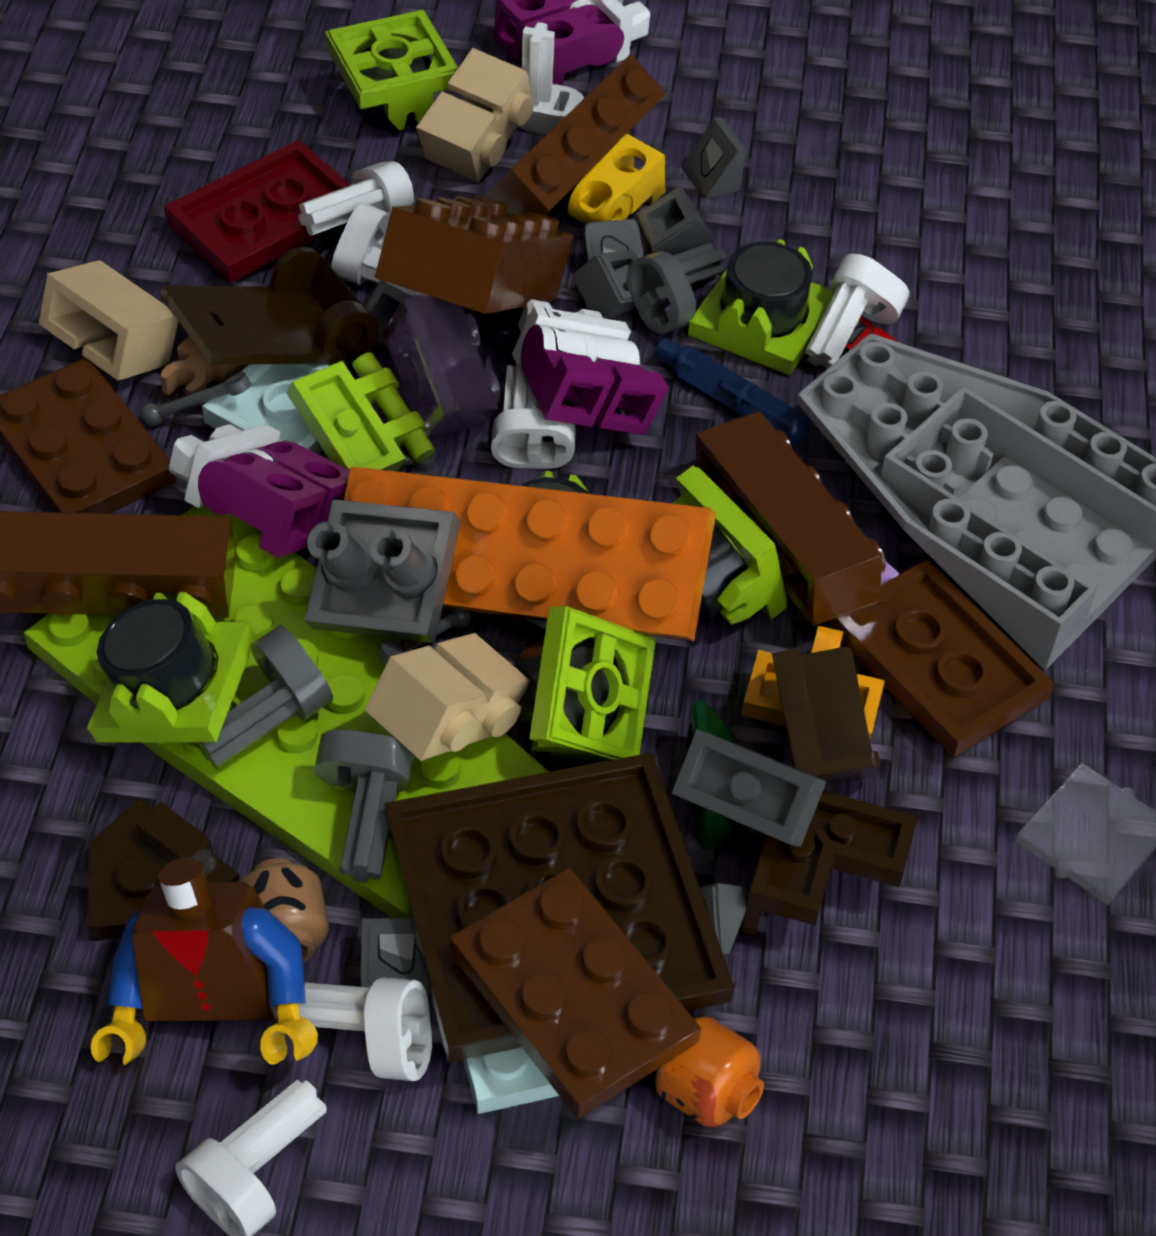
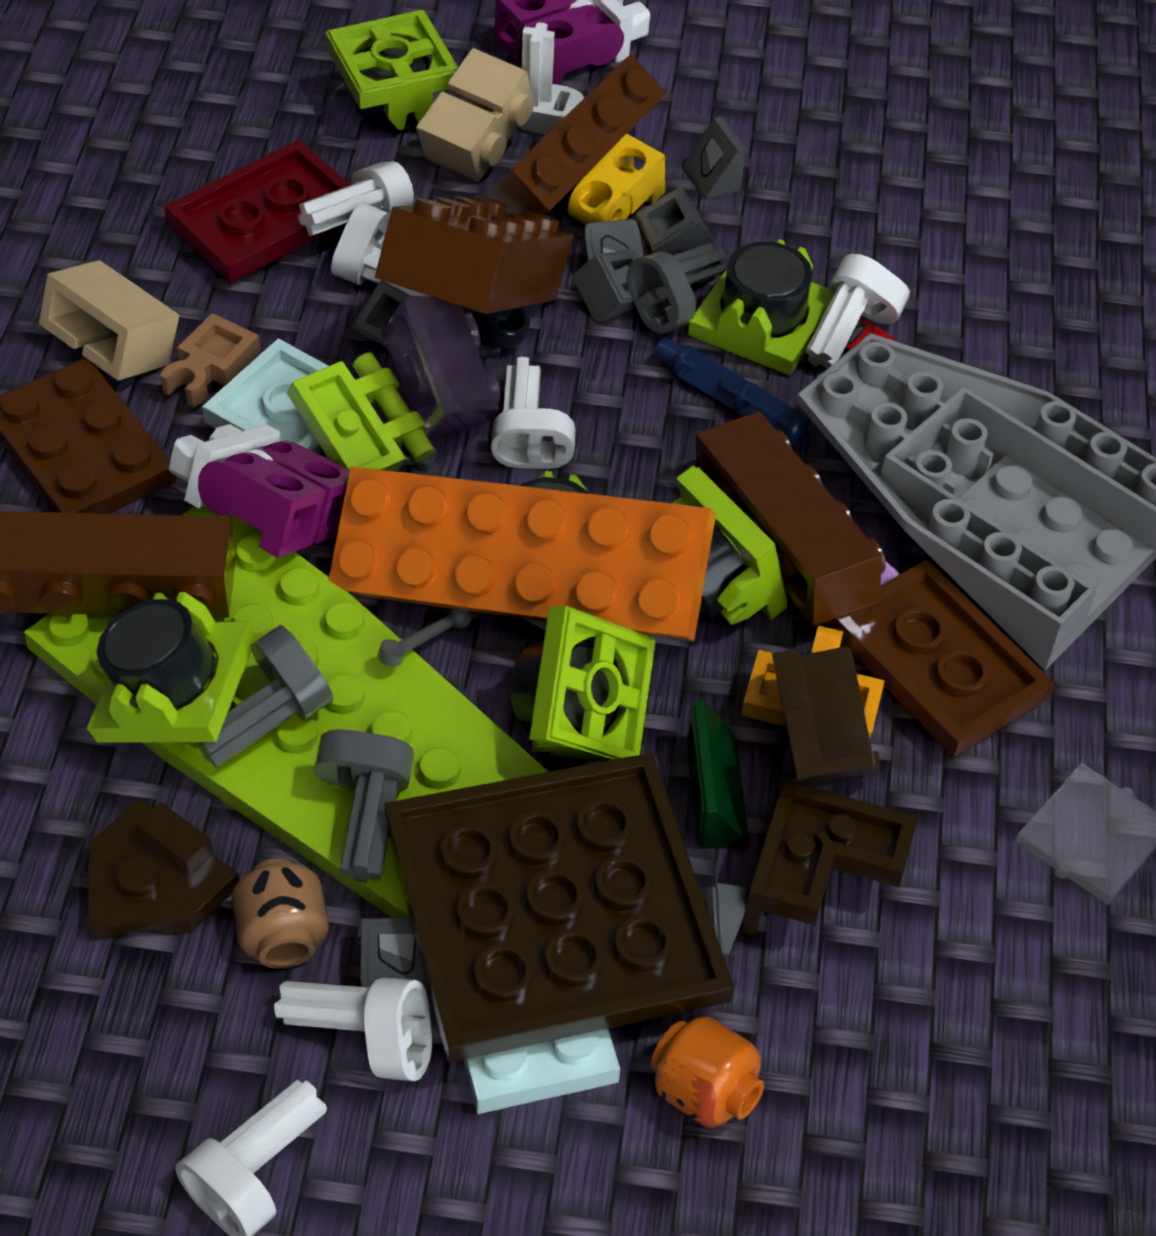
(153, 414): dark grey hinge -> none
(206, 957): torso -> none
(296, 320): dark brown door -> none
(381, 570): dark grey plate -> none
(447, 696): tan piece -> none
(574, 992): reddish brown plate -> none
(589, 365): magenta hips -> none
(749, 788): dark grey plate -> none

